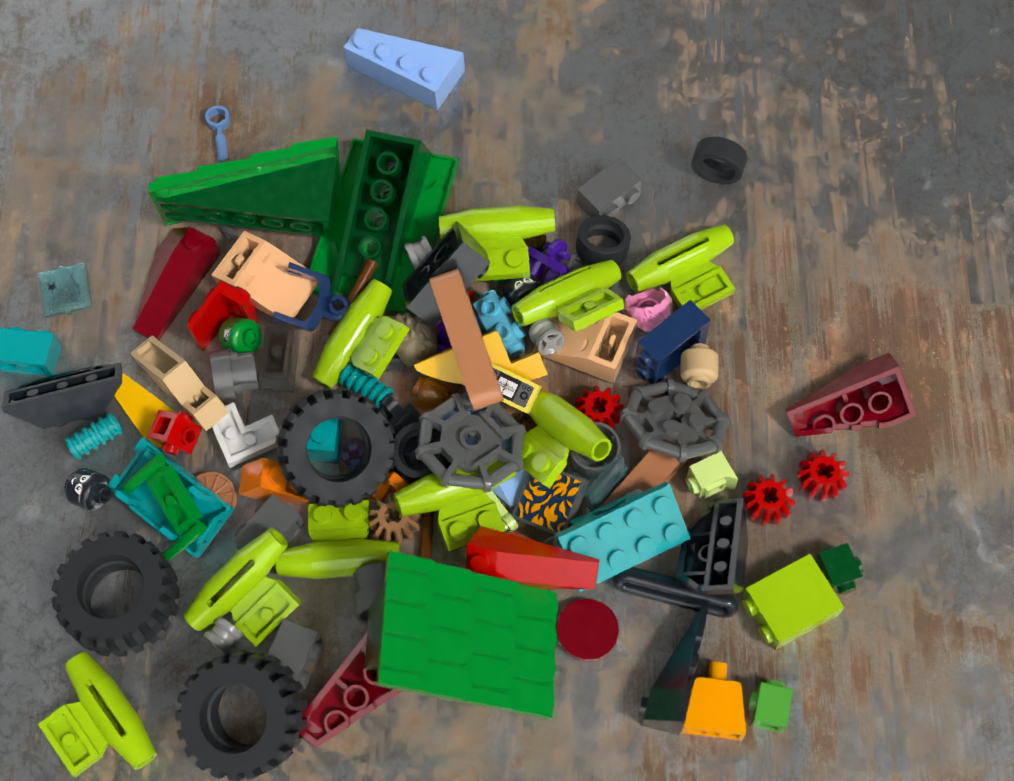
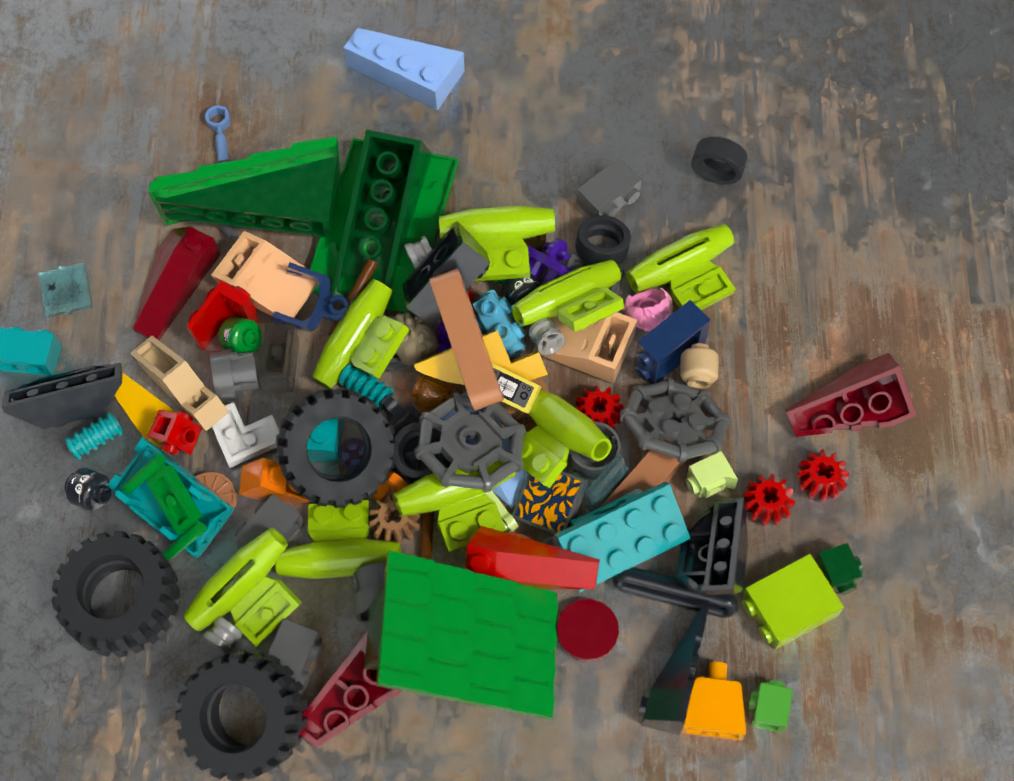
(101, 718): lime plate -> none

